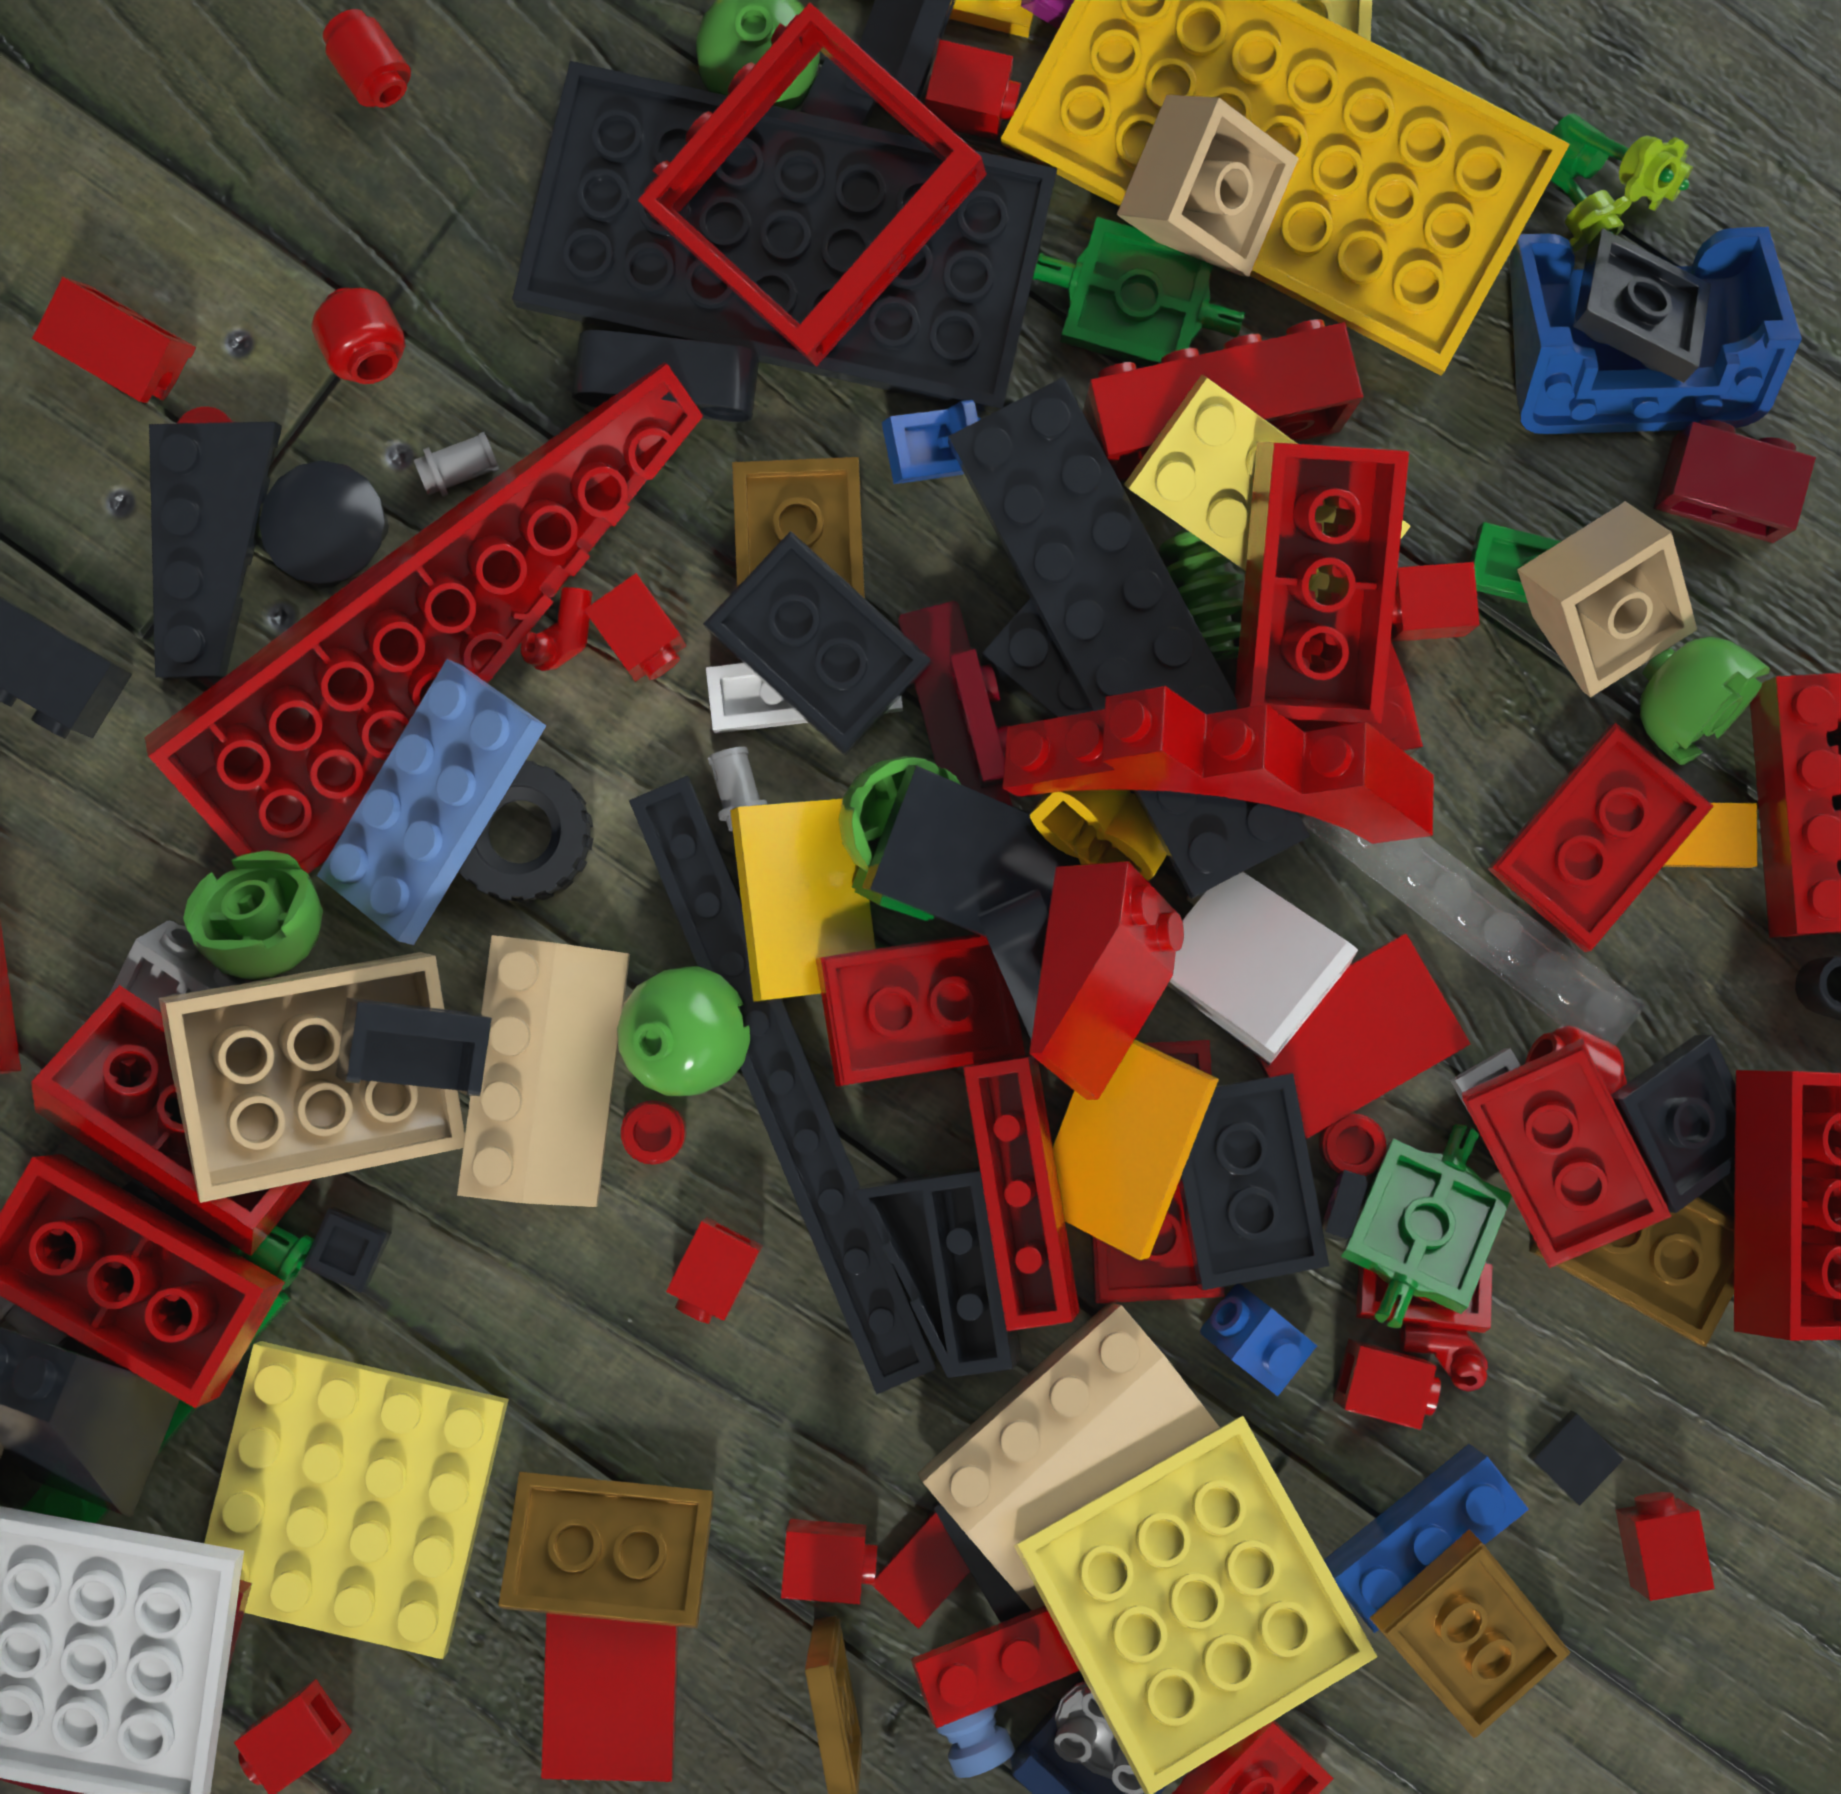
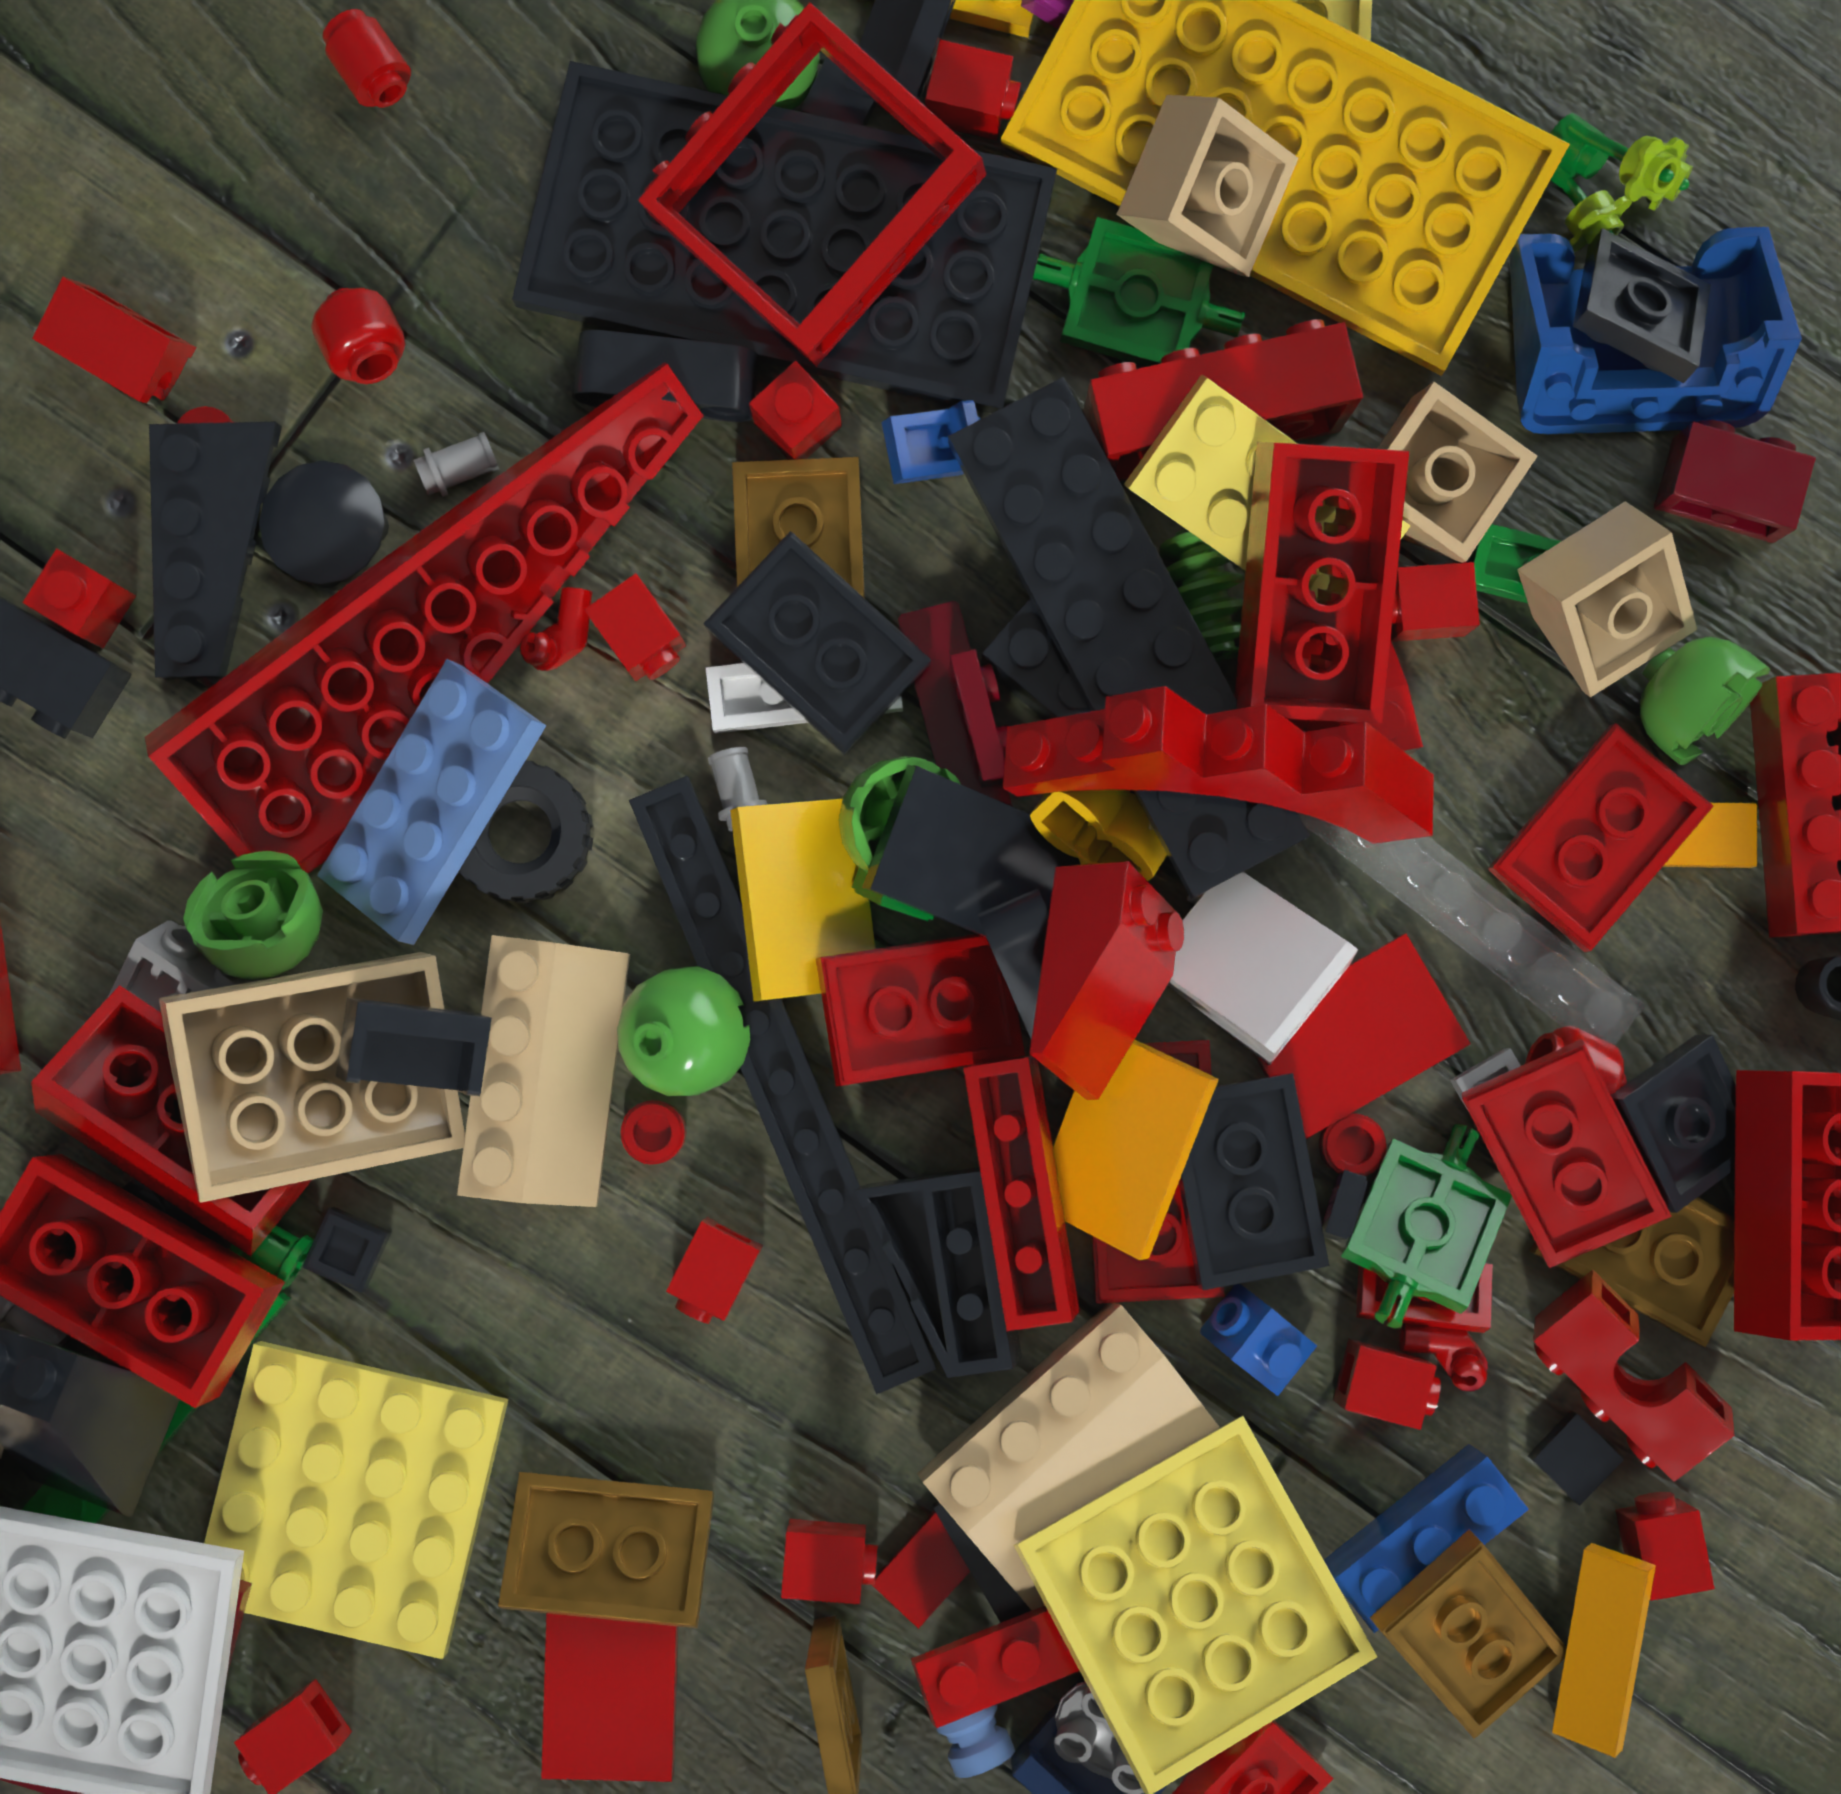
(79, 599): none -> red brick
(796, 413): none -> red brick
(1456, 471): none -> tan slope
(1603, 1649): none -> light orange tile
(1666, 1419): none -> red arch

